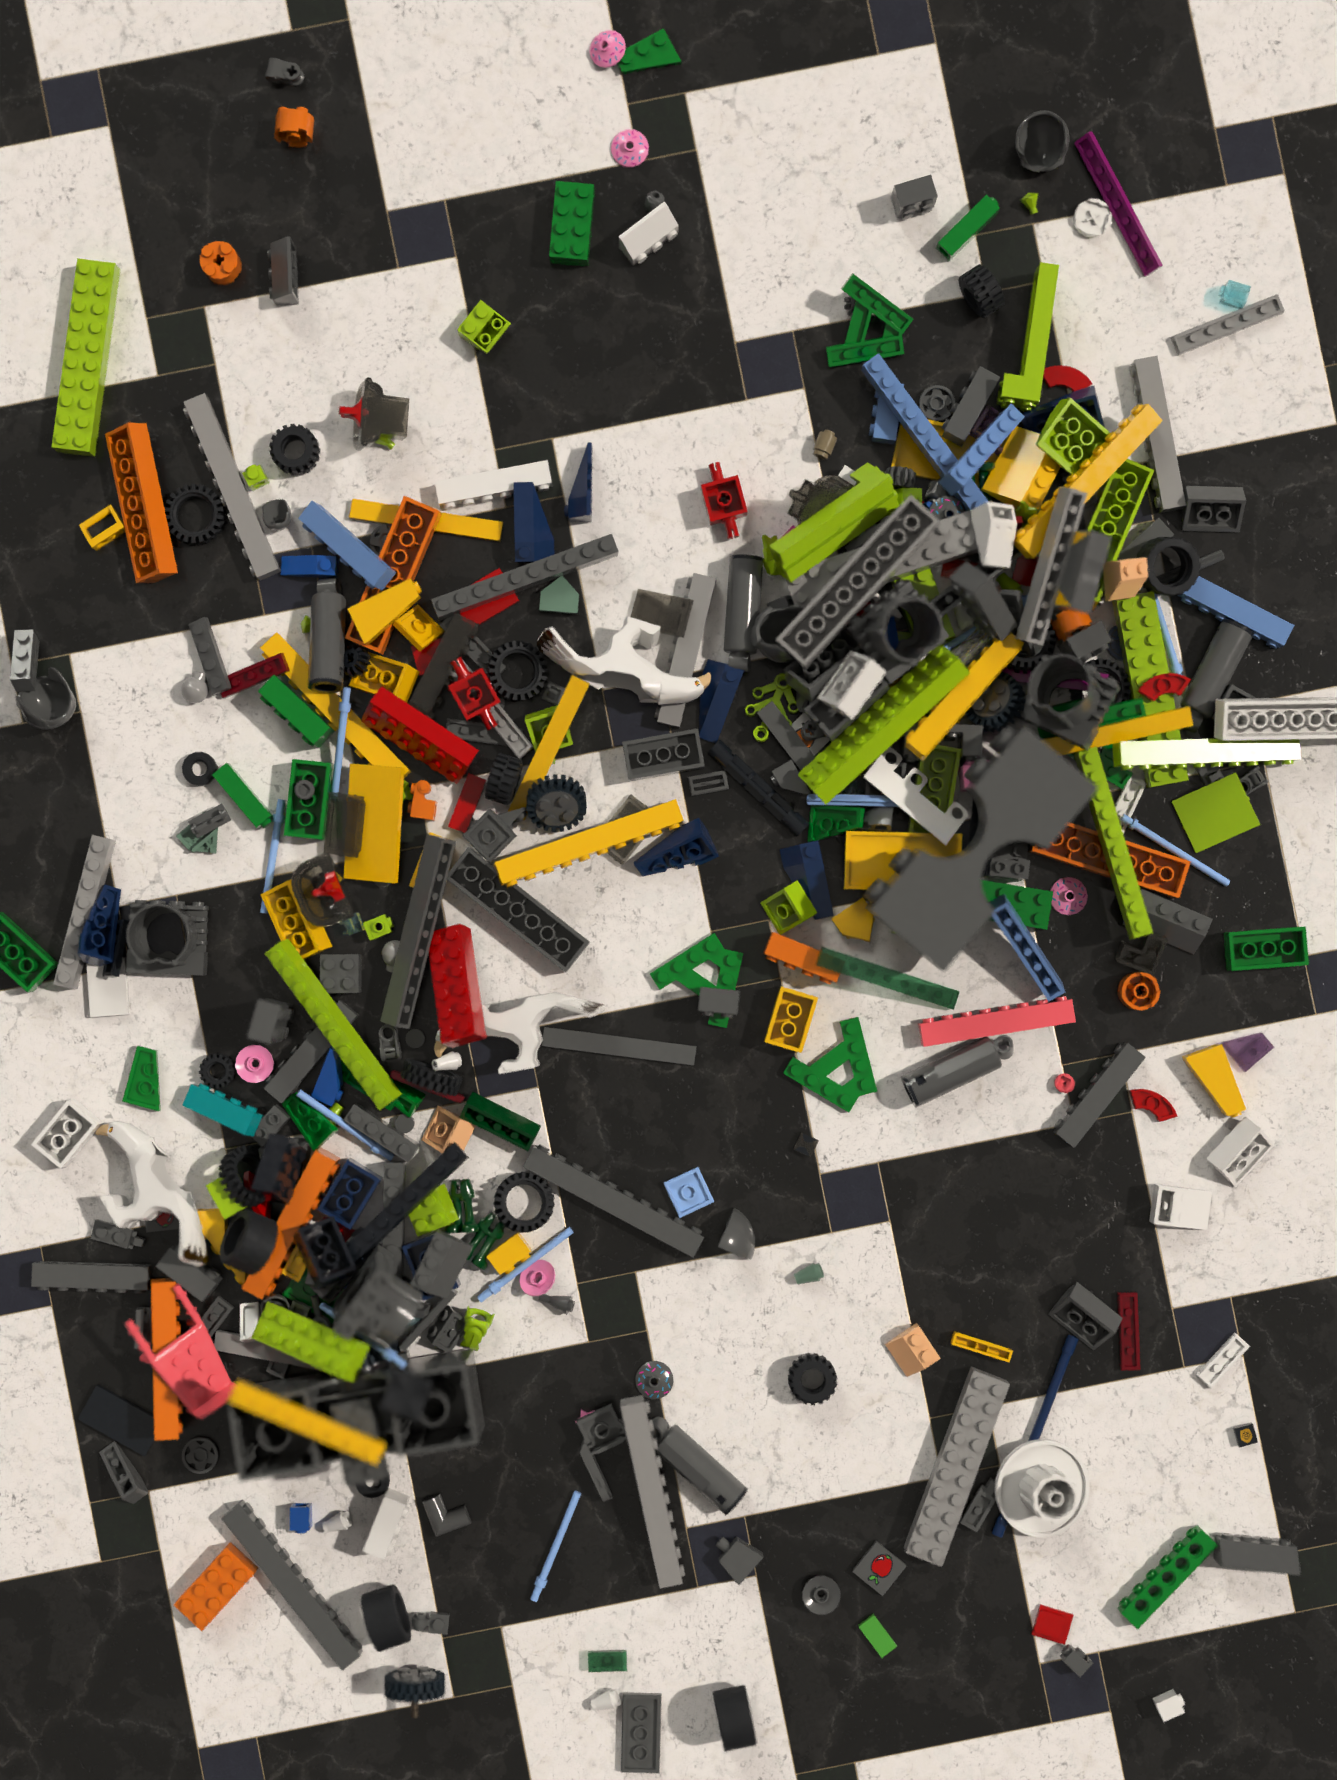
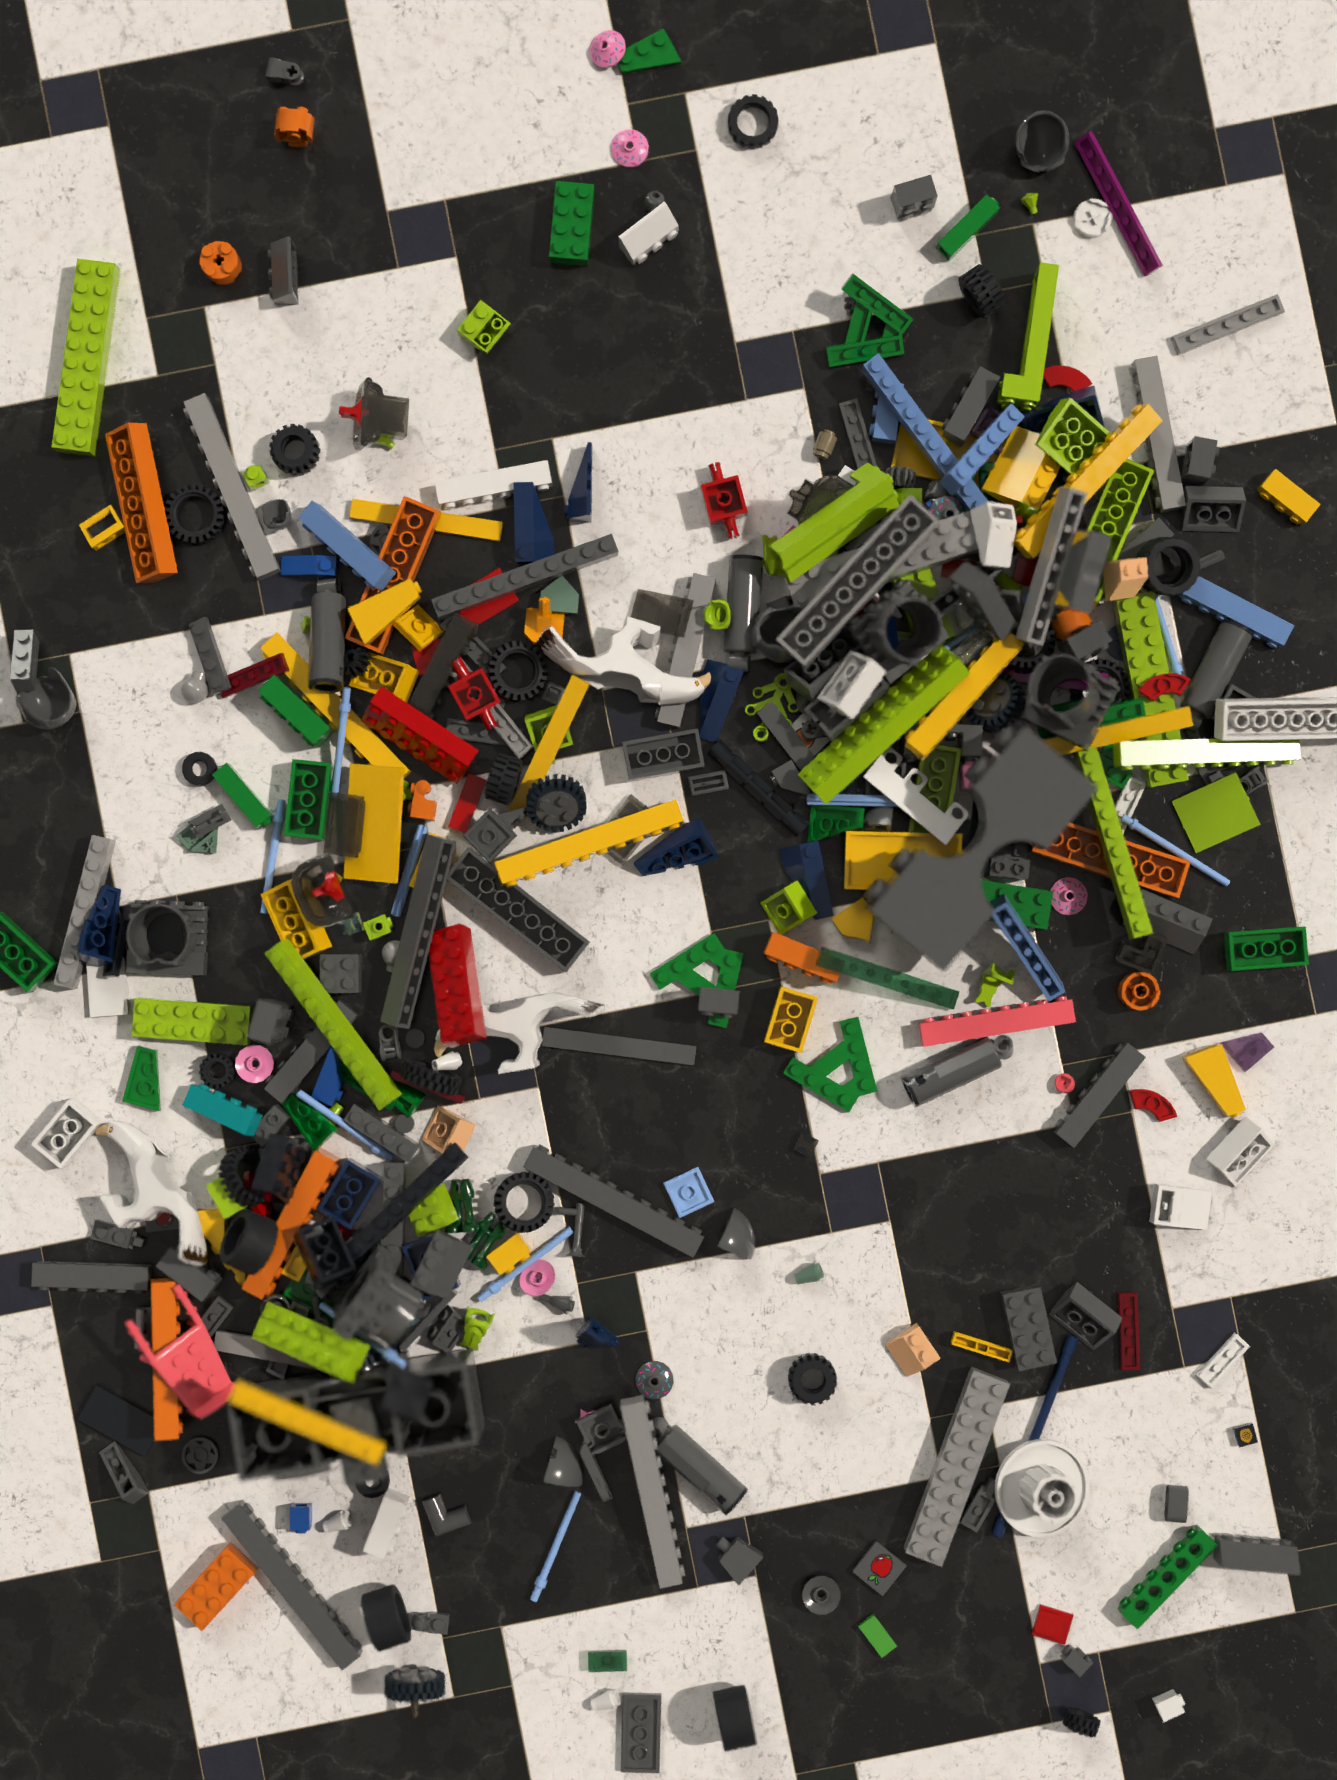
(192, 1021): none -> lime brick
(248, 1320): white tile -> none
(304, 789): dark grey tile -> none
(409, 869): none -> light blue axle
(500, 1121): dark green brick -> none
(541, 618): none -> light orange piece
(565, 1465): none -> dark grey brick
(579, 1216): none -> dark grey piece
(595, 1335): none -> dark blue wedge
(717, 614): none -> lime hair
(755, 102): none -> black tyre
(857, 433): none -> dark grey plate
(936, 403): dark grey wheel -> none
(991, 979): none -> lime hair
(1028, 1327): none -> dark grey brick
(1081, 1722): none -> black tyre
(1176, 1503): none -> dark grey beam
(1199, 460): none -> dark grey brick
(1234, 294): clear light blue brick -> none
(1288, 497): none -> yellow brick

